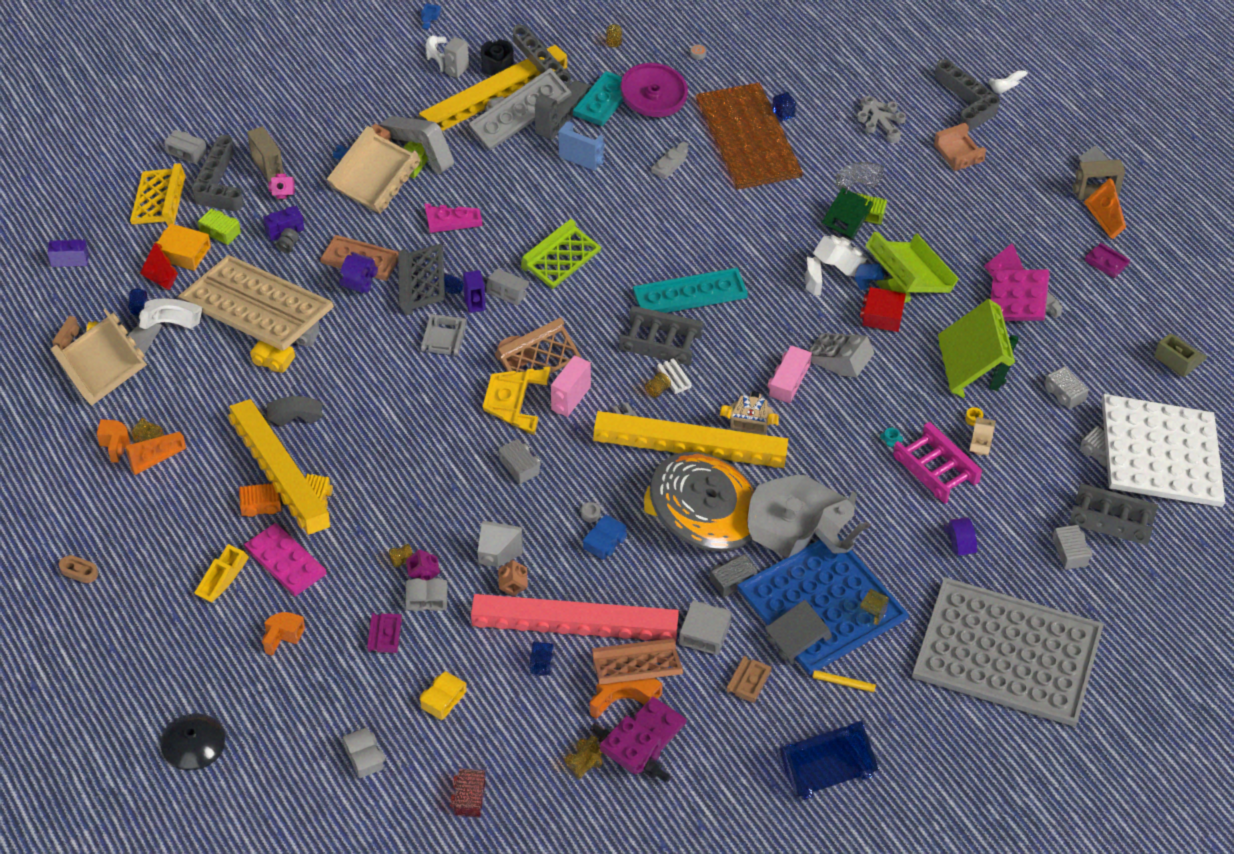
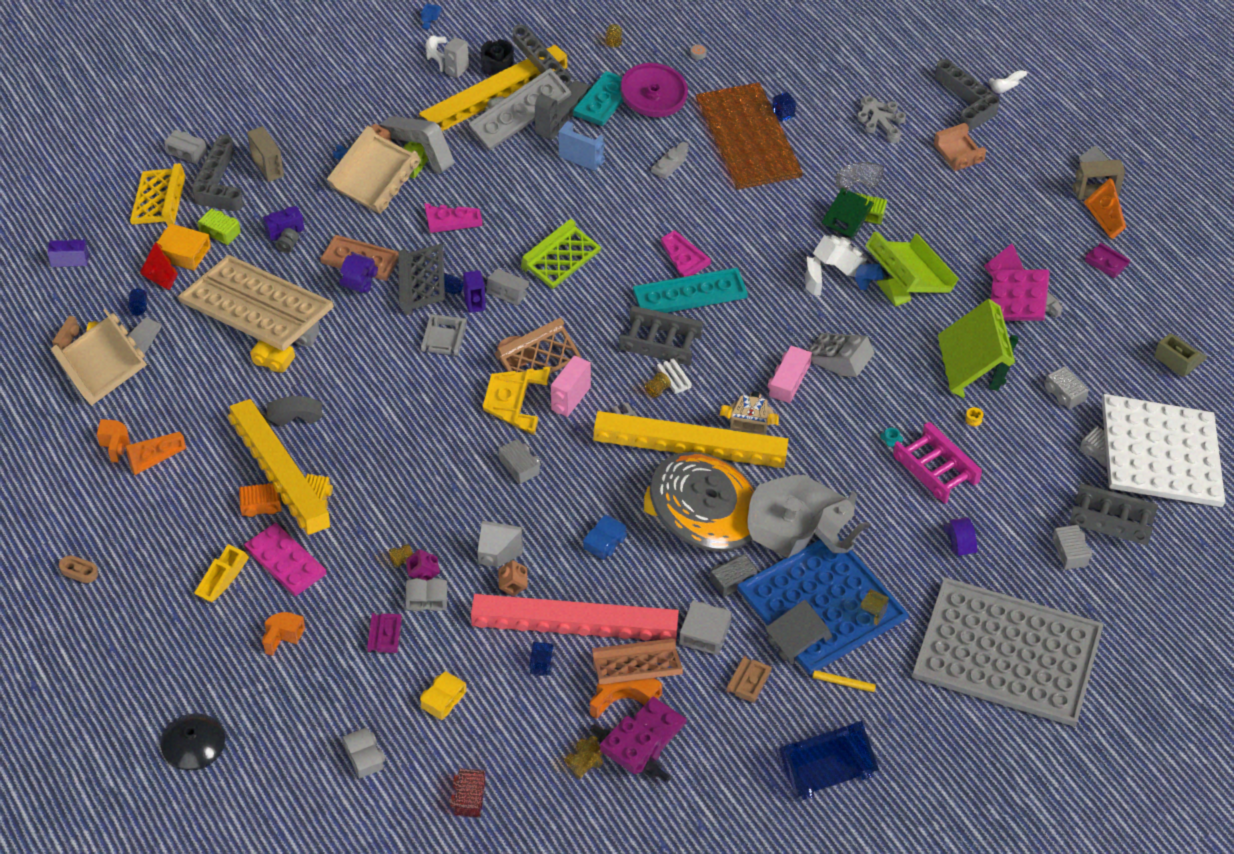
(145, 430): clear yellow brick -> none
(170, 311): white arch -> none
(288, 189): dark pink brick -> none
(590, 512): light grey tile -> none
(684, 255): none -> dark pink wing
(883, 309): red brick -> none
(982, 436): tan brick -> none

